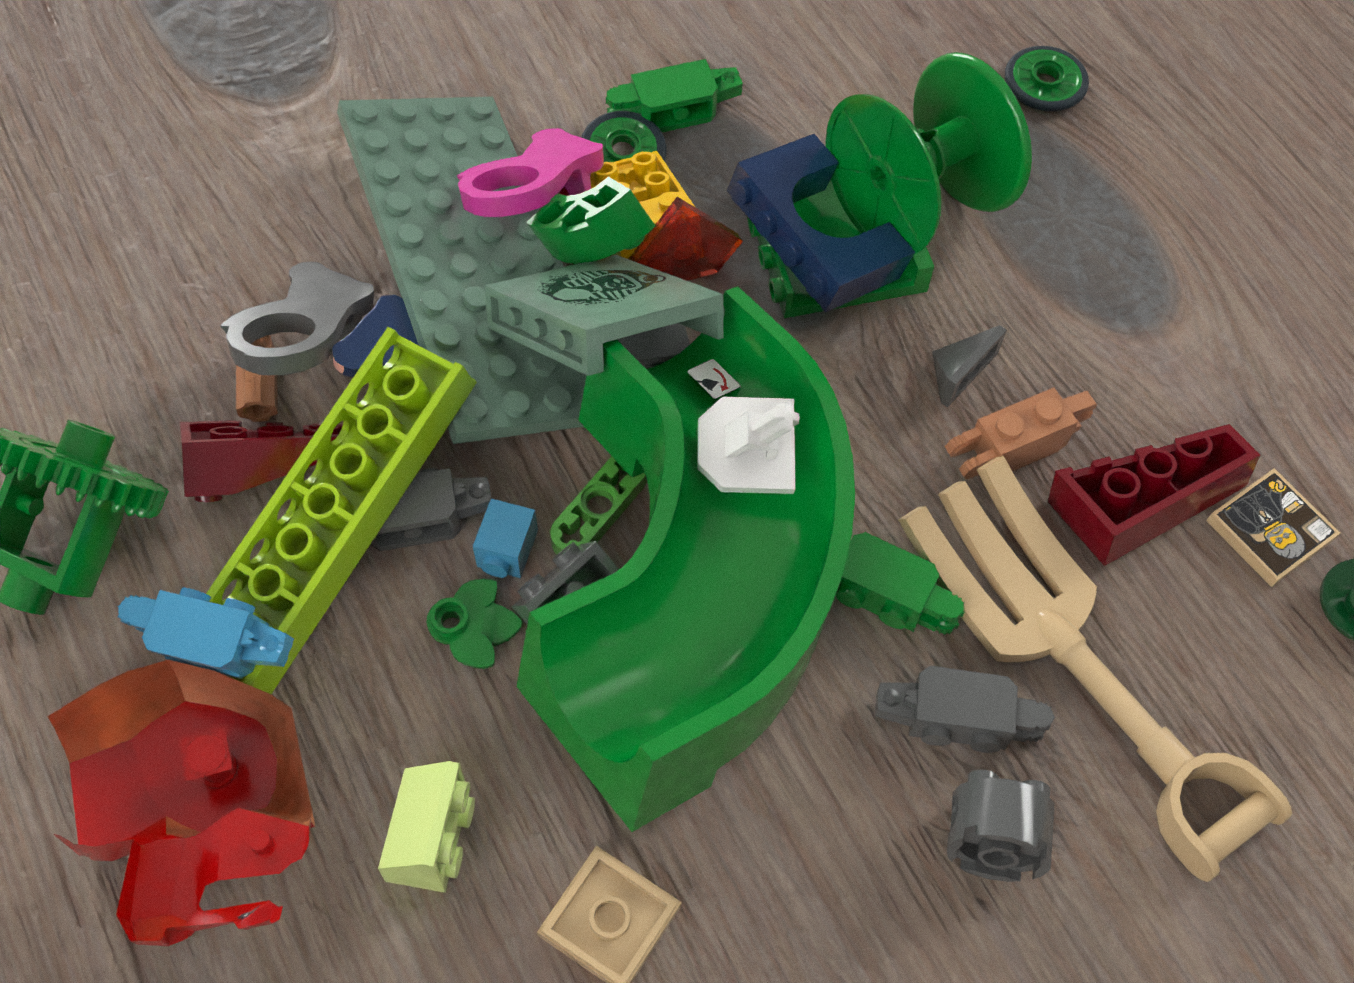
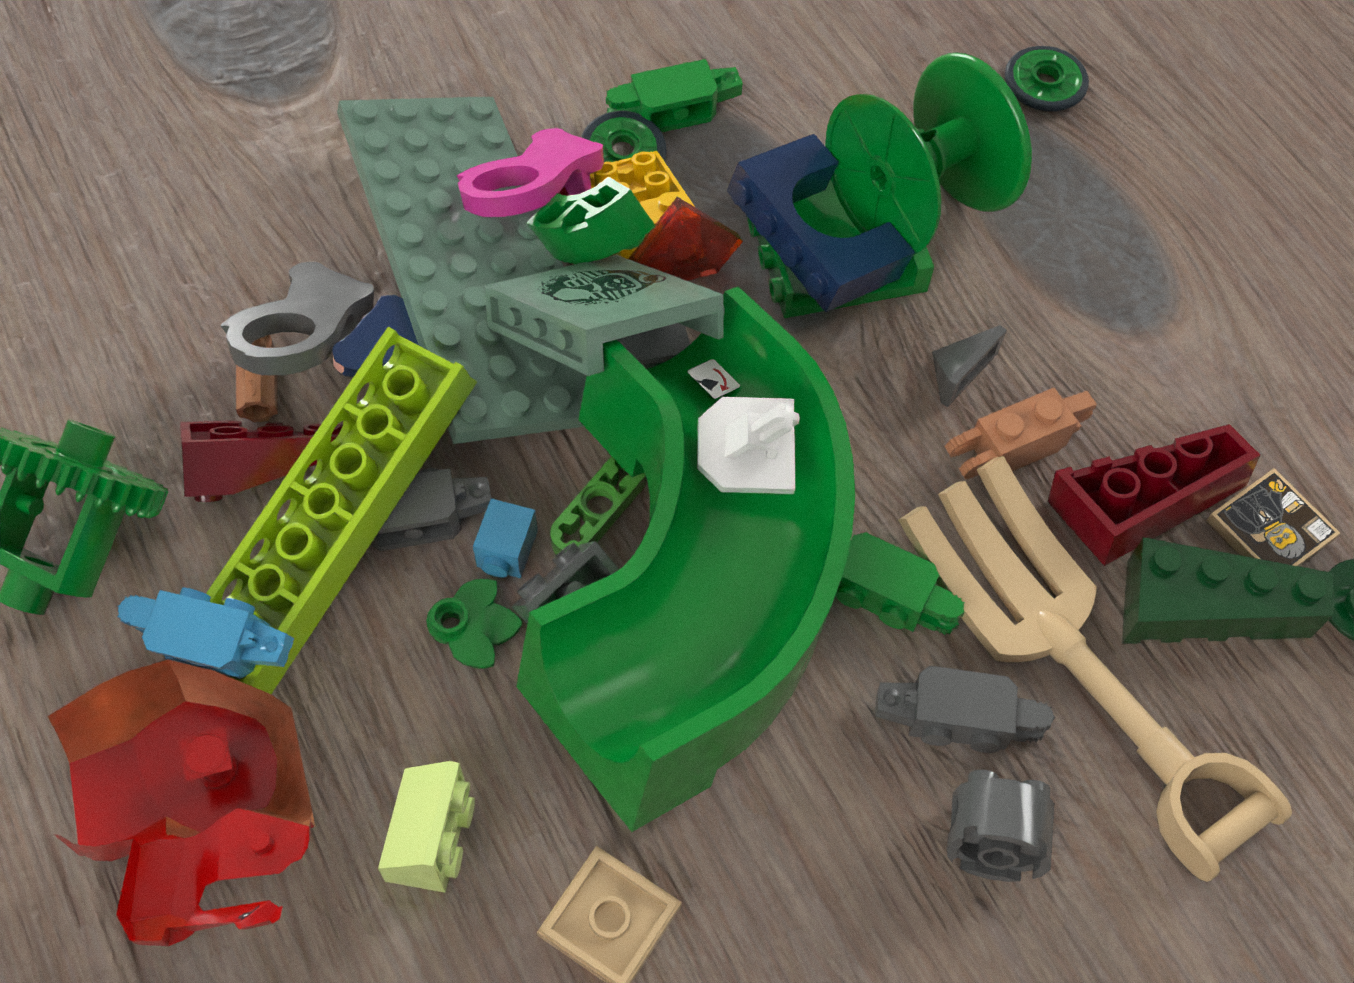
(1219, 595): none -> dark green wedge

